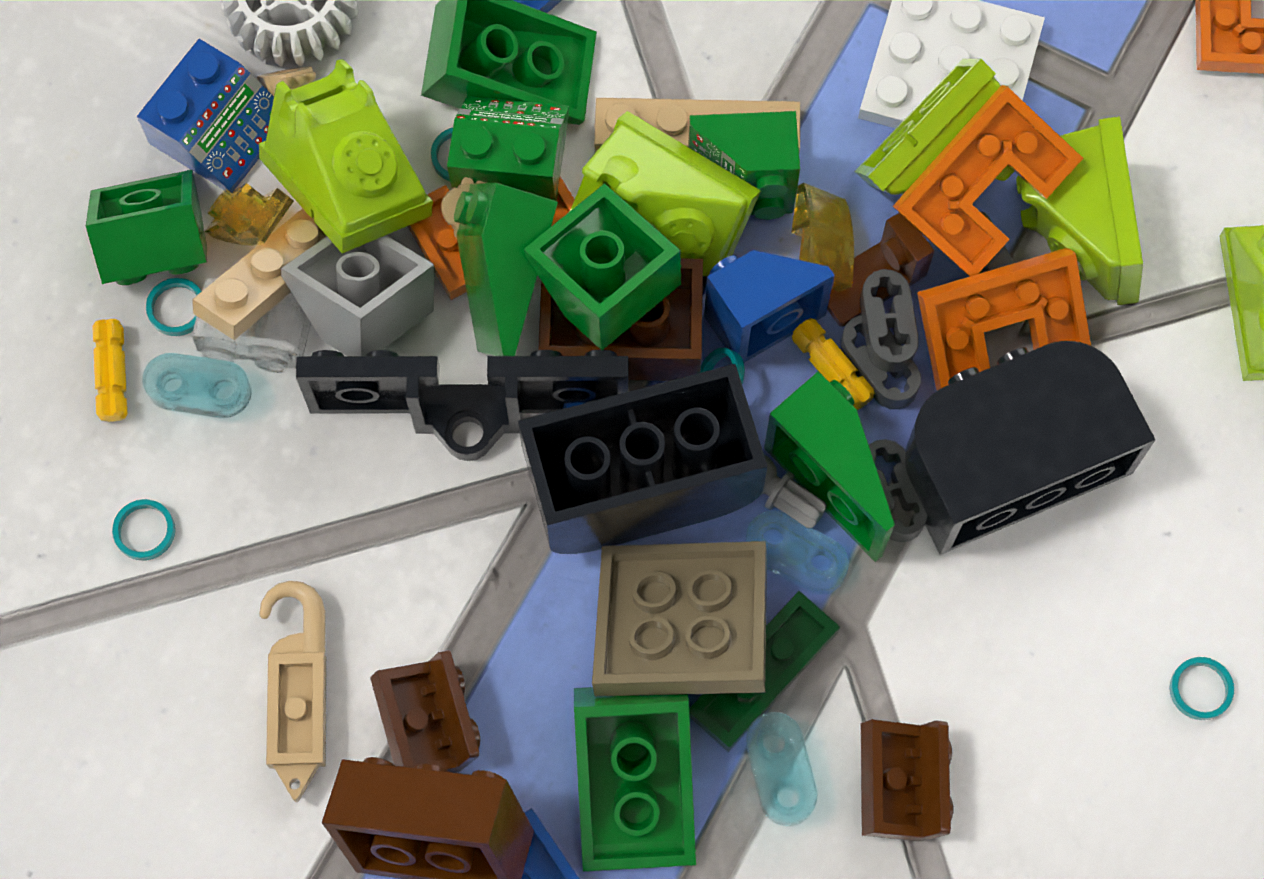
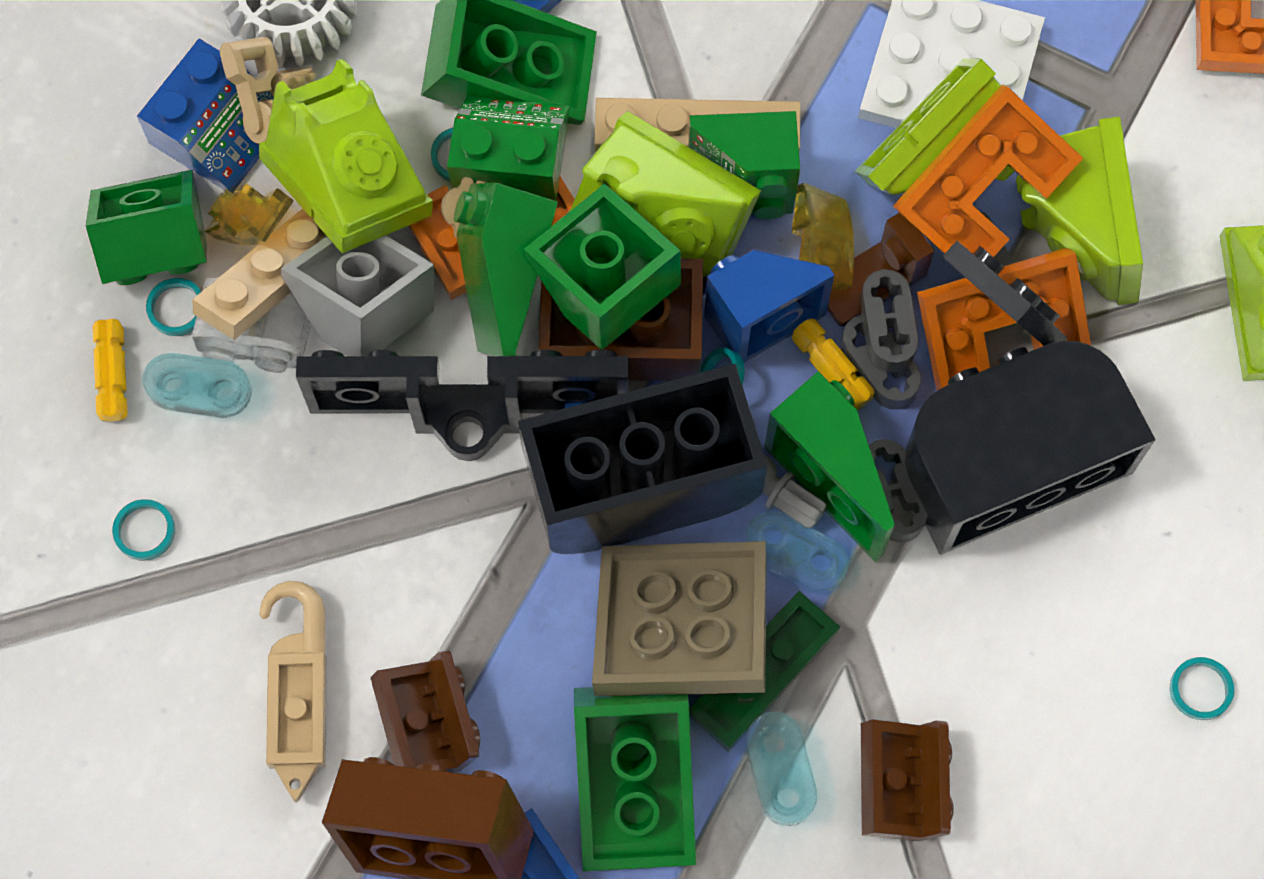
(233, 54): none -> tan piece
(1015, 300): none -> black plate

